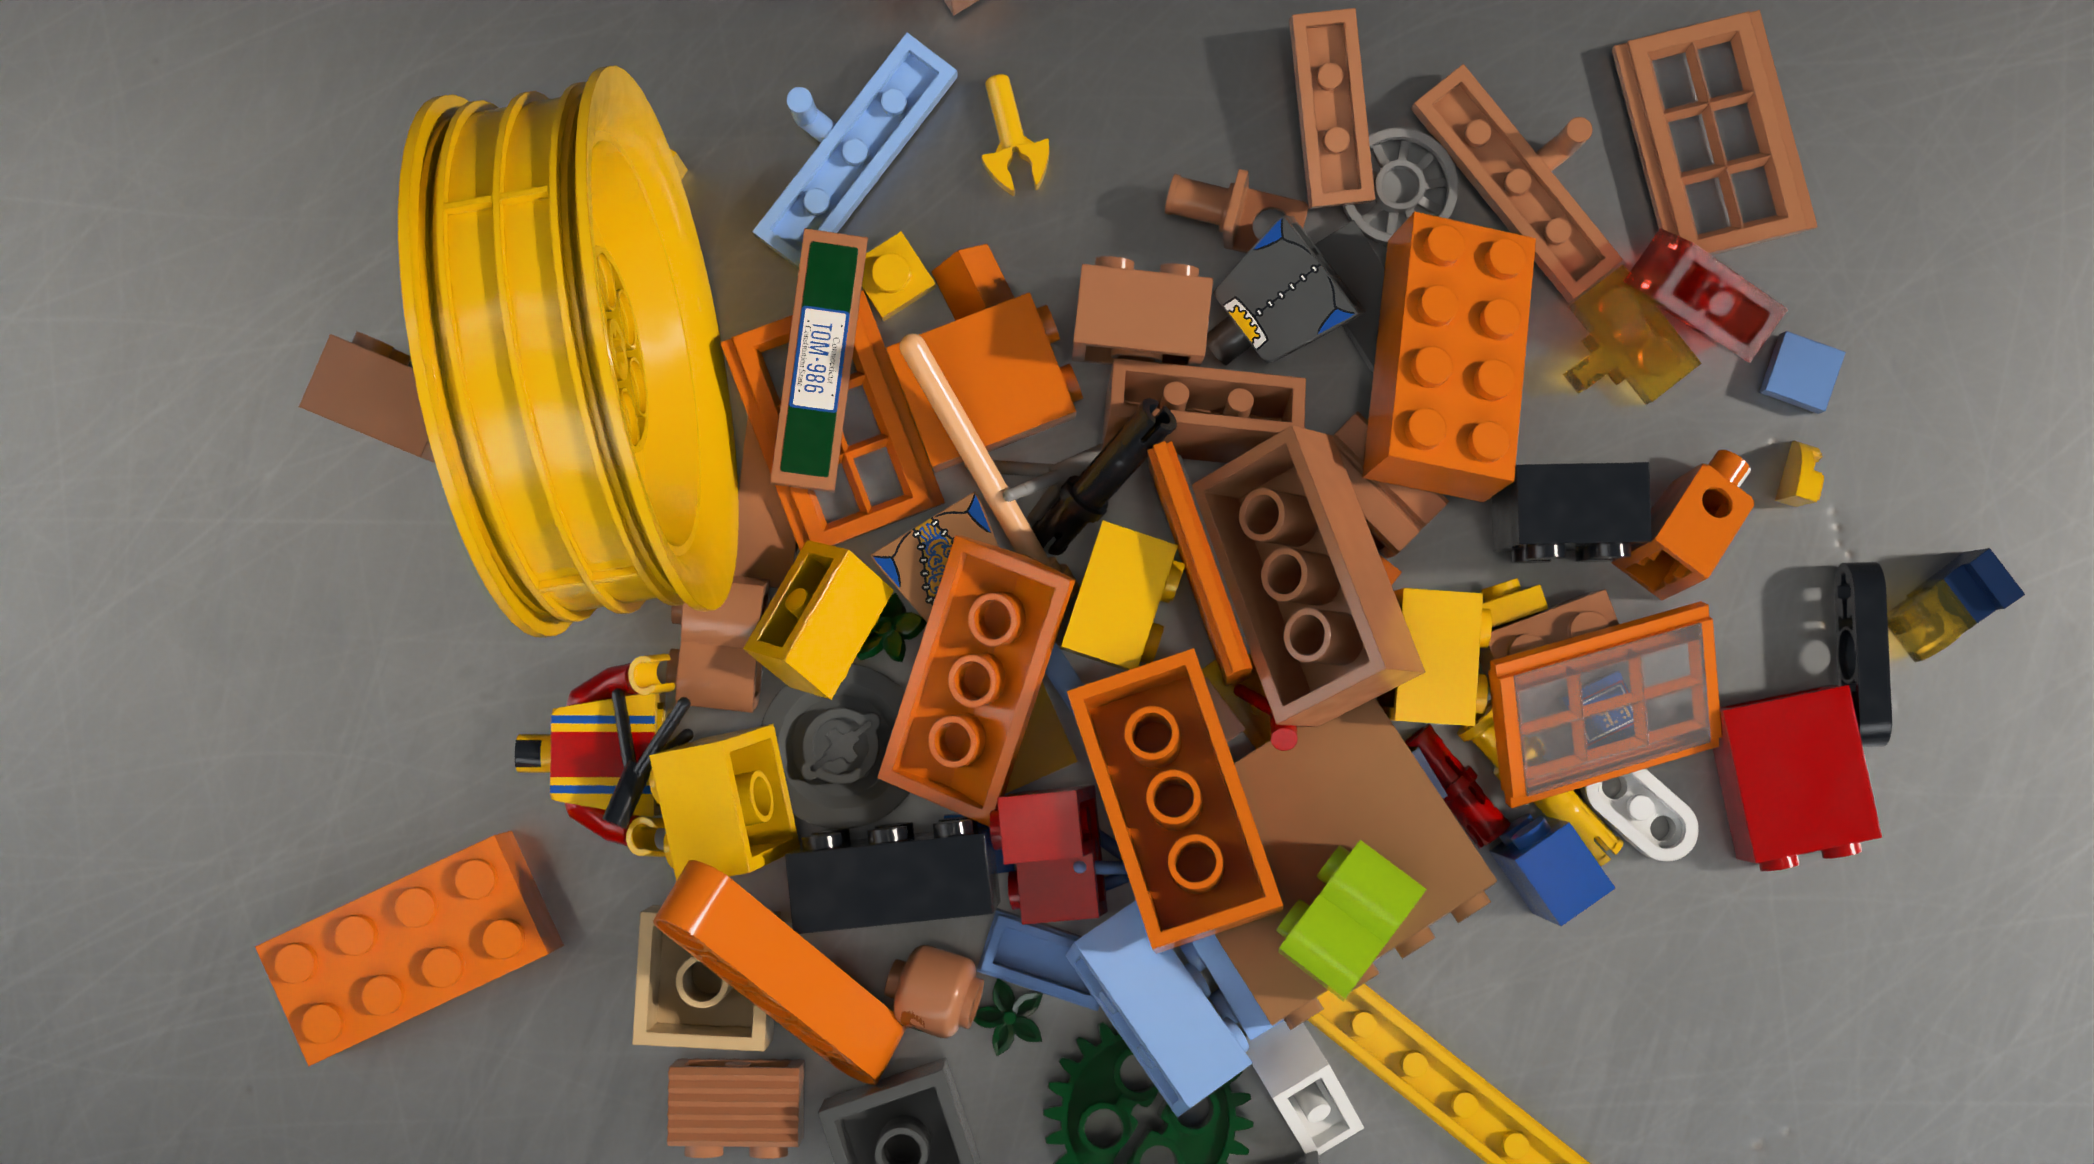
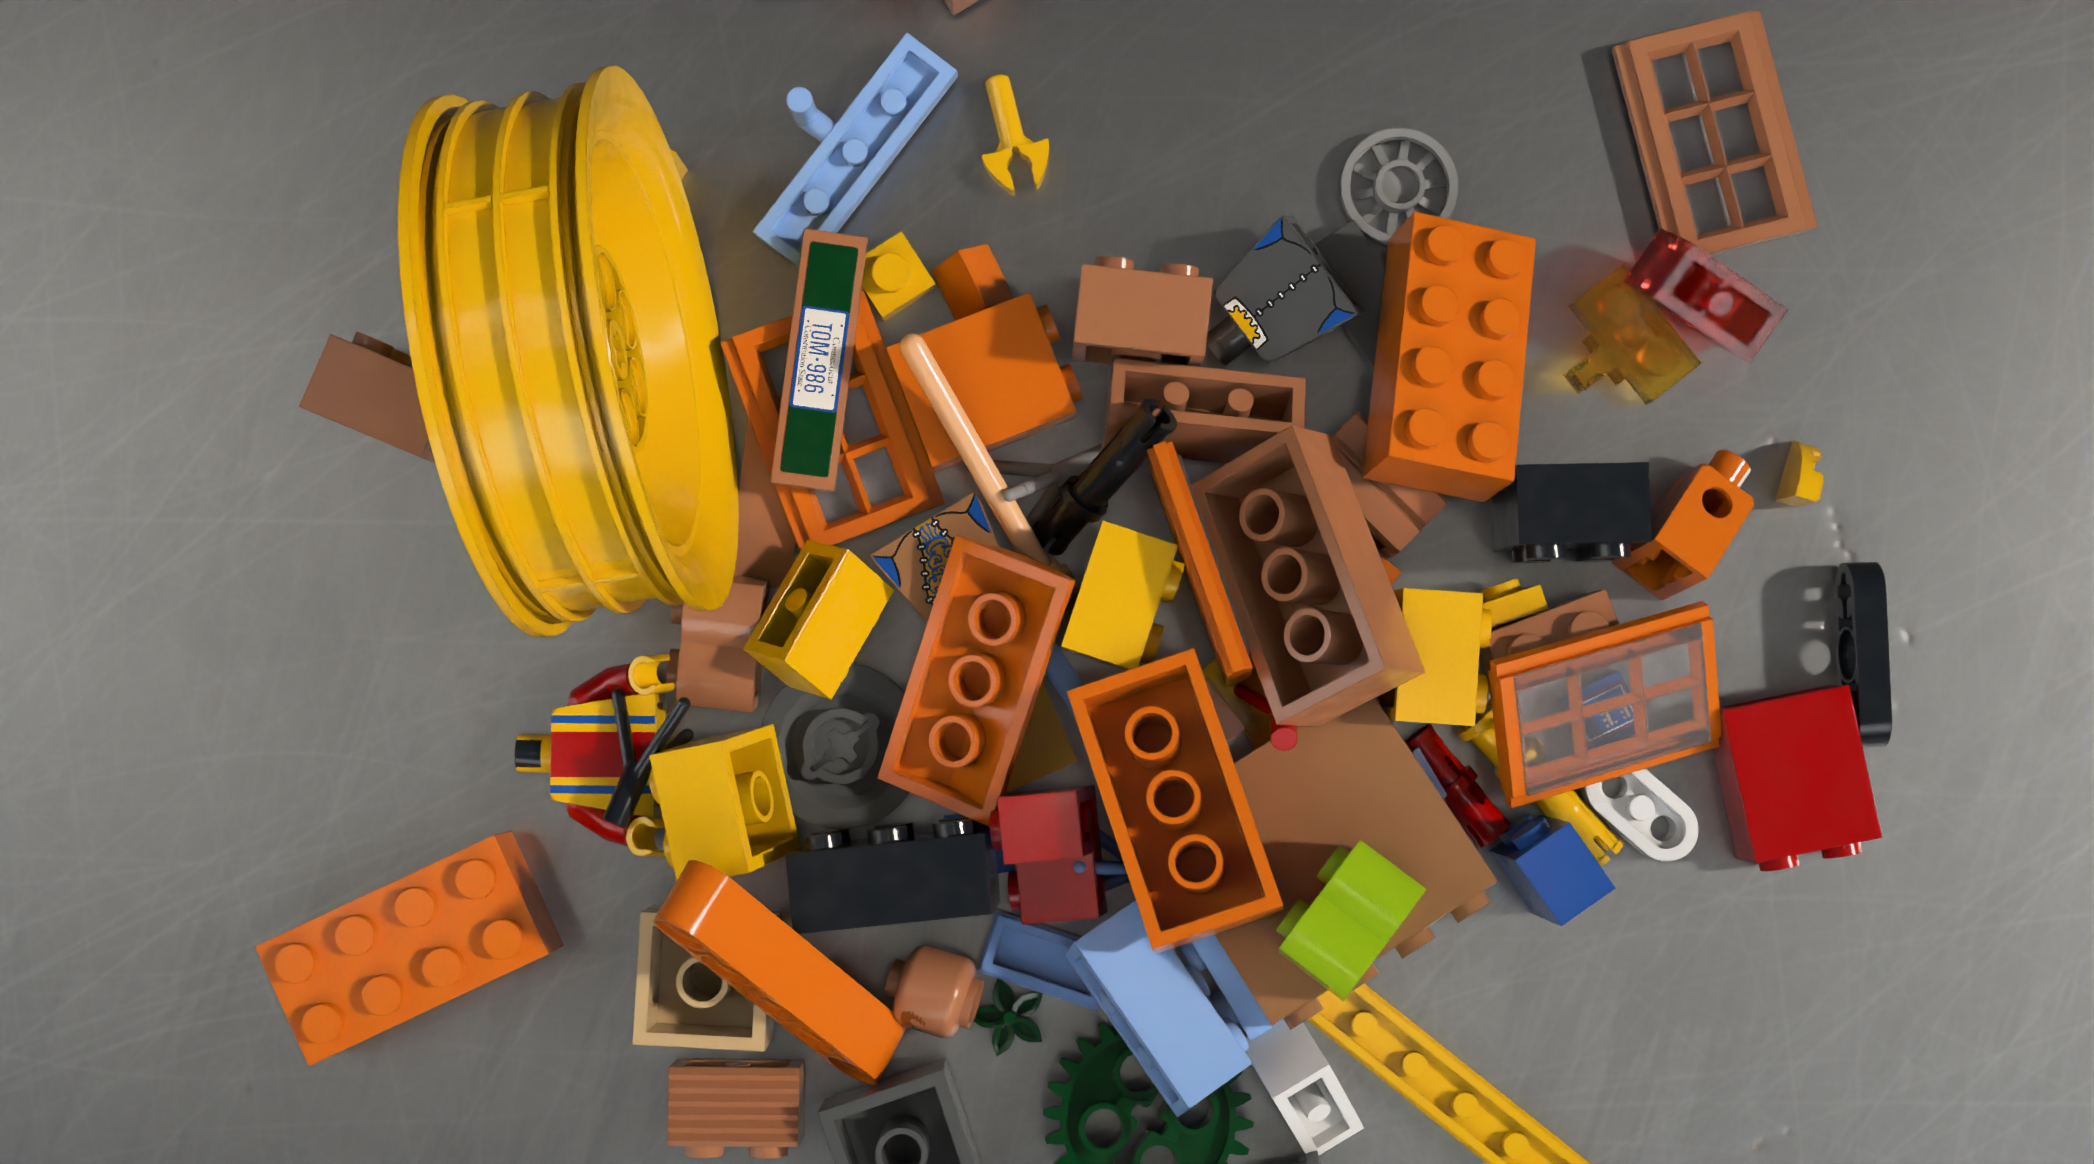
(891, 631): dark green plant -> none
(1229, 207): nougat bracket -> none
(1332, 108): nougat hinge -> none
(1519, 180): nougat plate -> none
(1802, 372): medium blue tile -> none
(1952, 603): leg -> none

